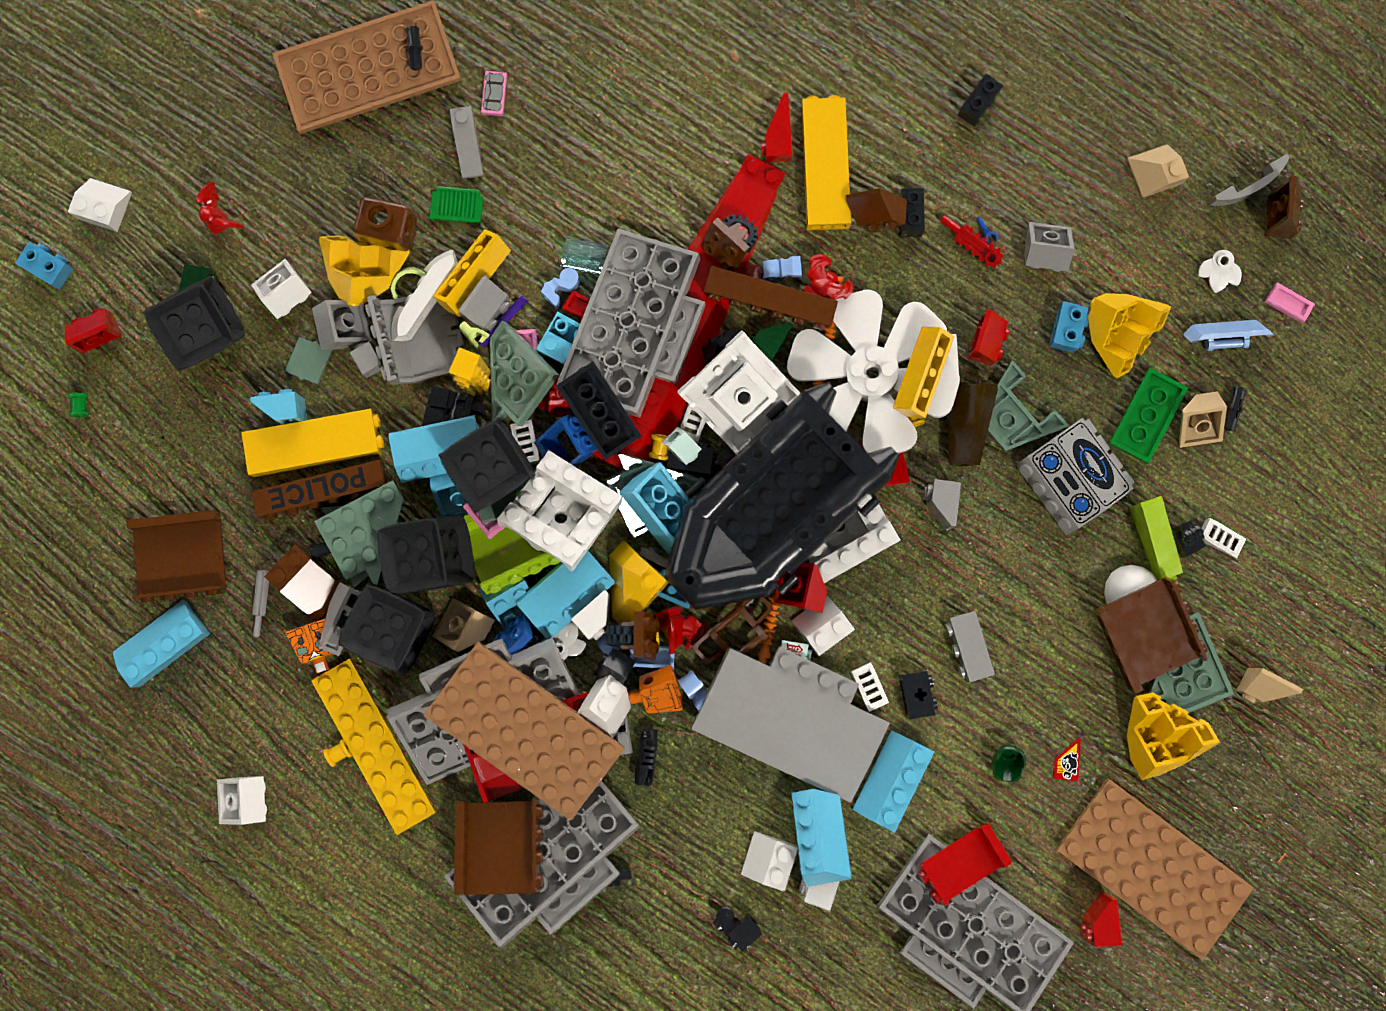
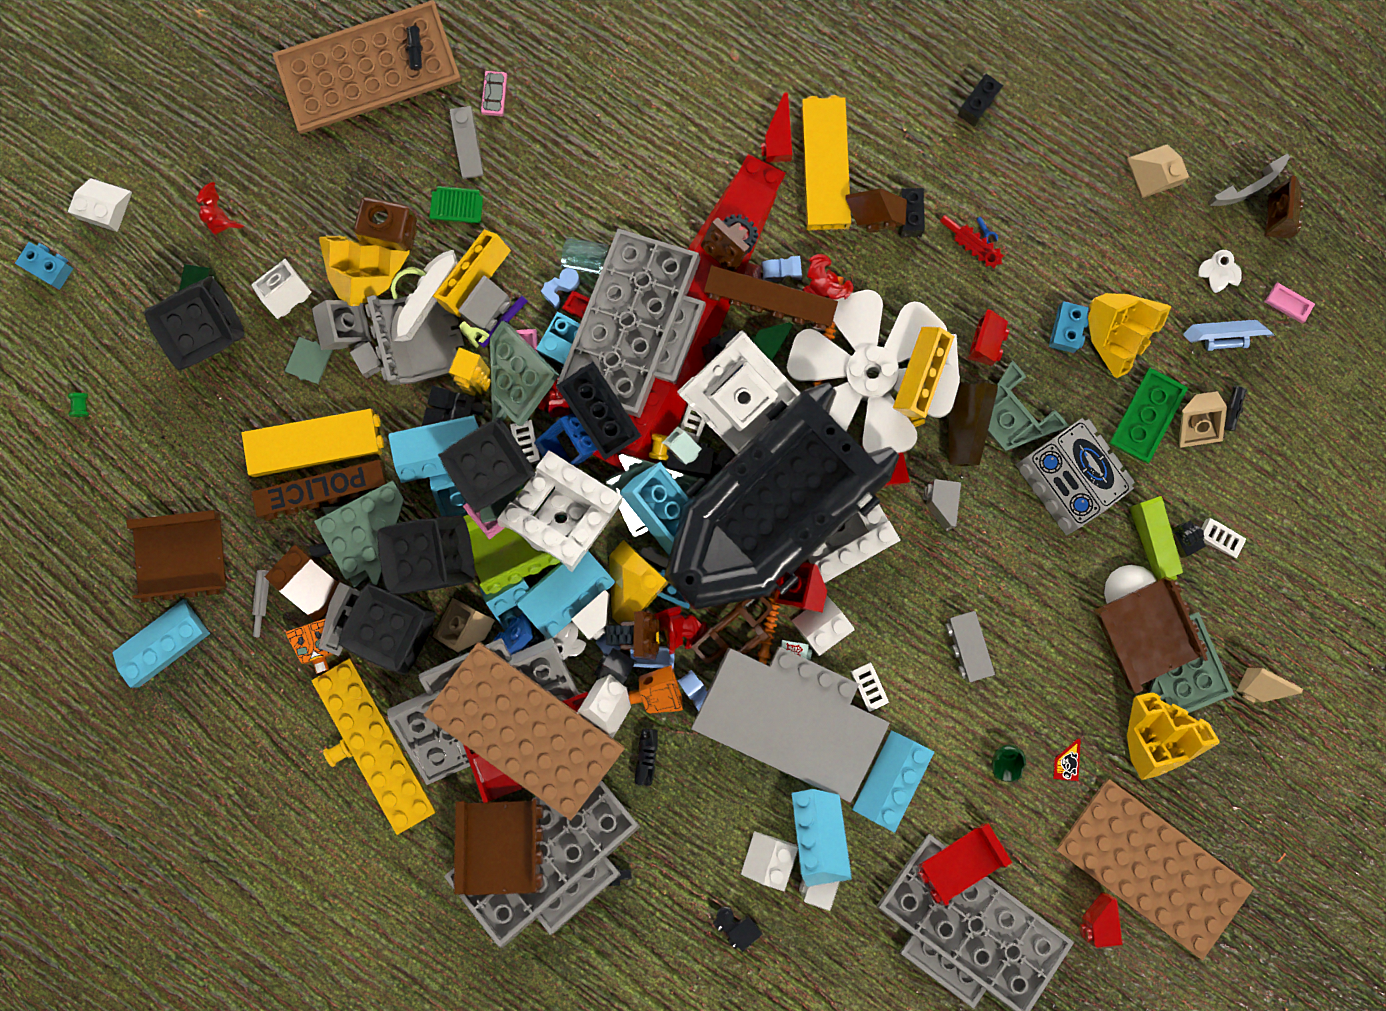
(92, 331): red slope -> none
(241, 800): white slope -> none
(282, 407): medium azure slope -> none
(624, 738): light grey bar -> none
(913, 707): black brick -> none
(1048, 247): light grey slope -> none

